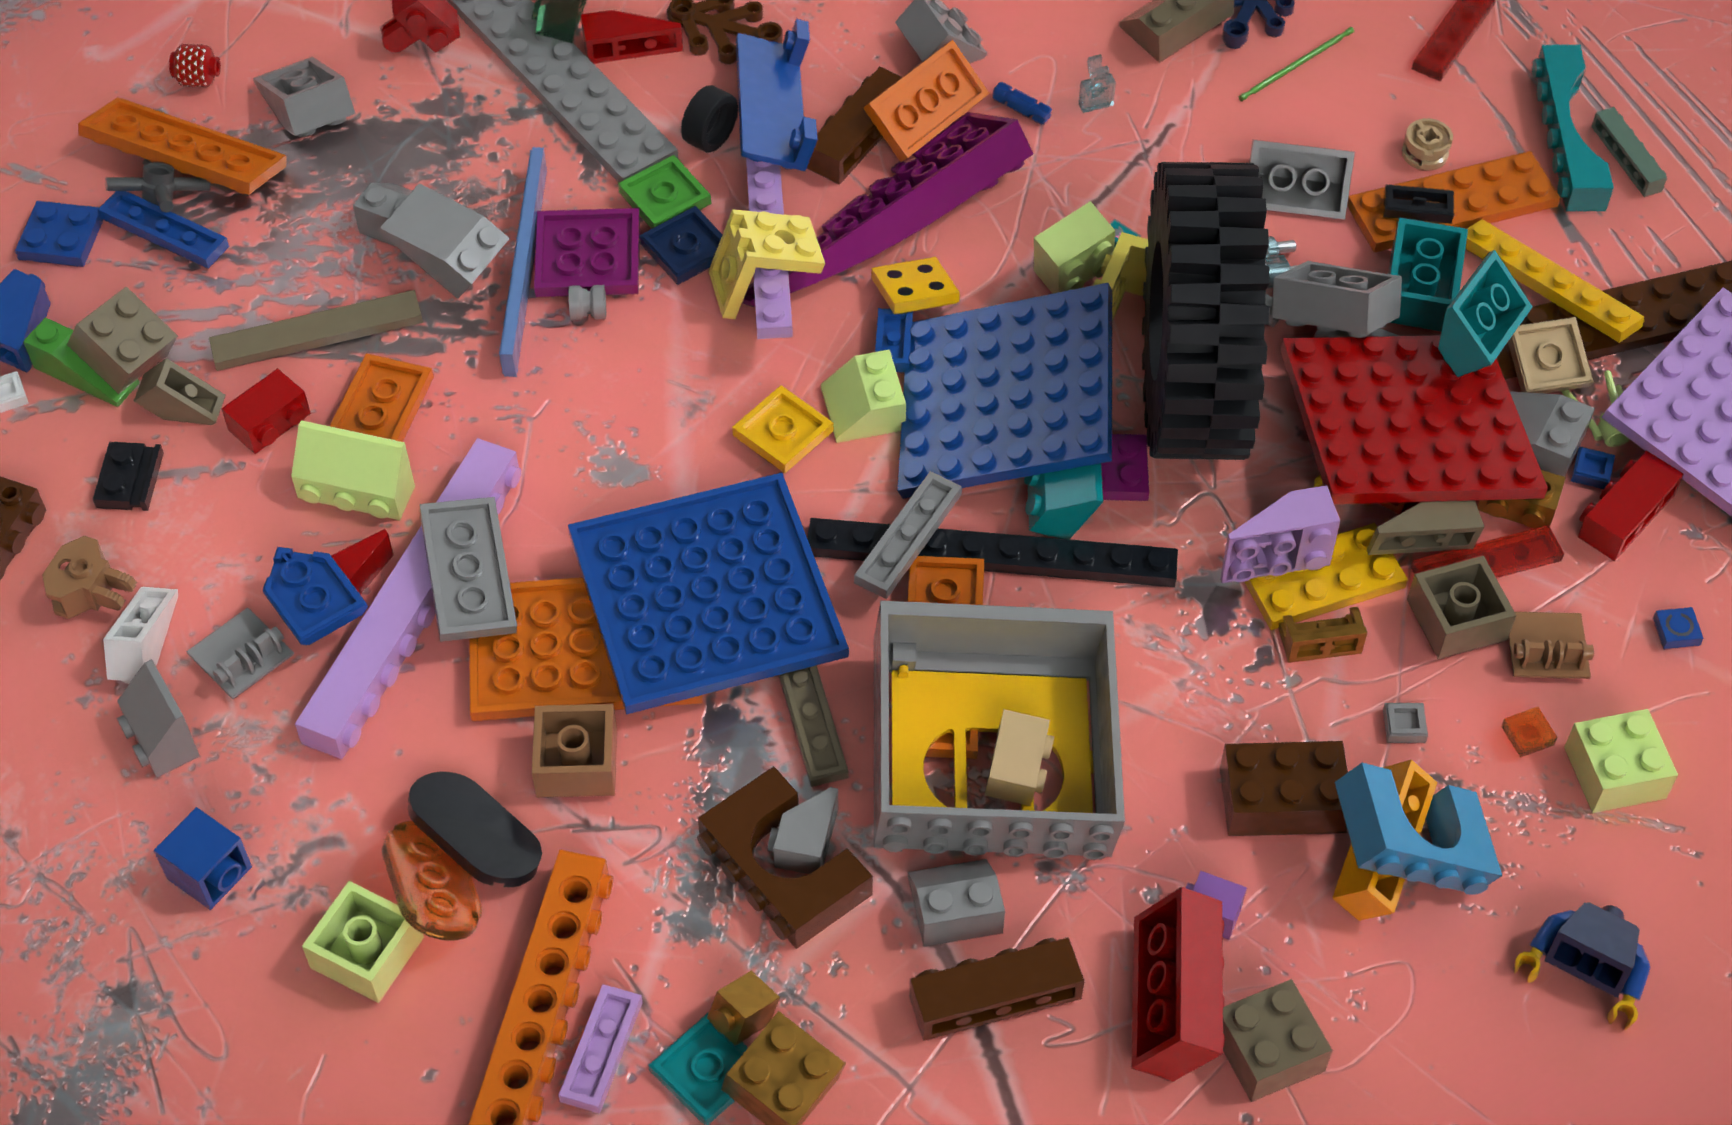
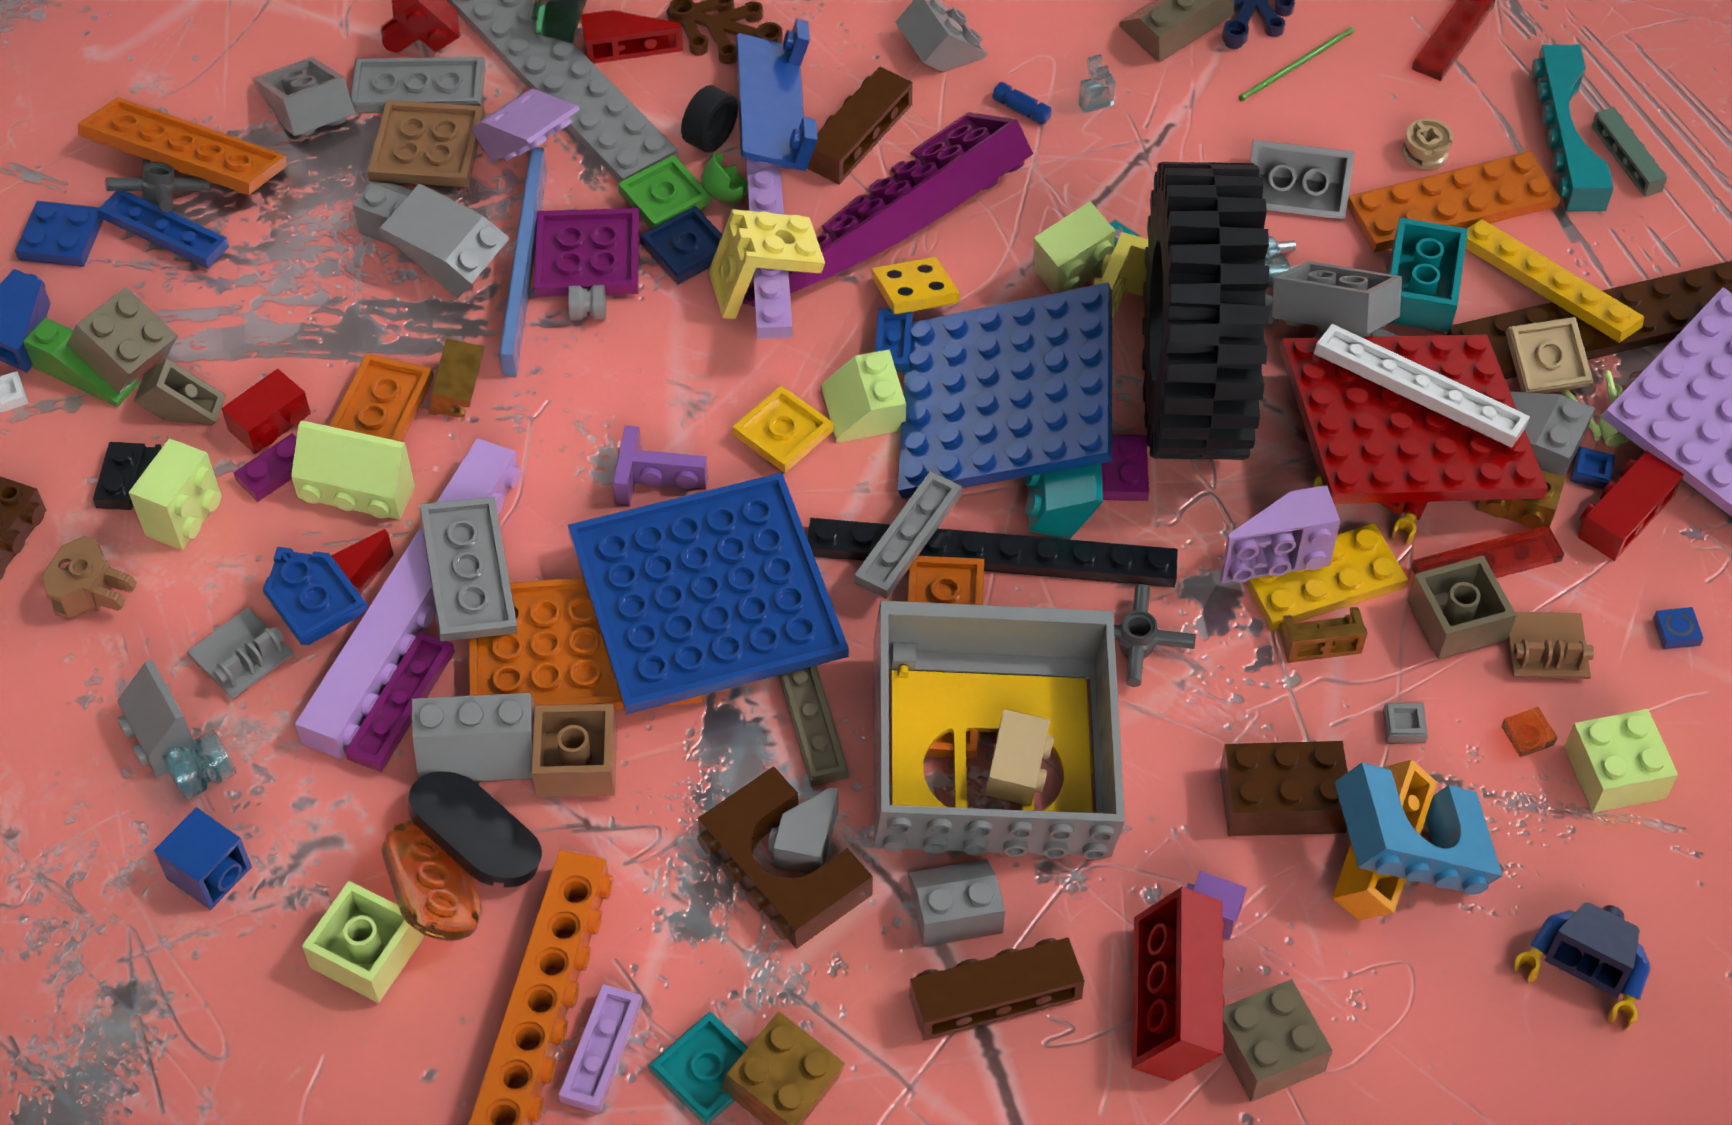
(139, 632): white slope -> none
(176, 494): none -> yellowish green brick
(194, 65): red head -> none
(199, 765): none -> clear light blue wheel
(268, 469): none -> magenta plate
(315, 330): dark tan tile -> none
(393, 709): none -> magenta plate
(417, 80): none -> light grey tile
(425, 143): none -> medium nougat plate
(455, 378): none -> pearl gold hinge
(475, 736): none -> light grey slope
(523, 124): none -> lavender slope
(654, 468): none -> medium lavender bracket
(723, 182): none -> bright green hair
(743, 1007): pearl gold brick -> none
(926, 100): orange plate -> none
(1140, 647): none -> dark grey bar
(1415, 205): black tile -> none
(1422, 385): none -> white plate
(1429, 528): dark tan slope -> none
(1482, 317): teal slope -> none

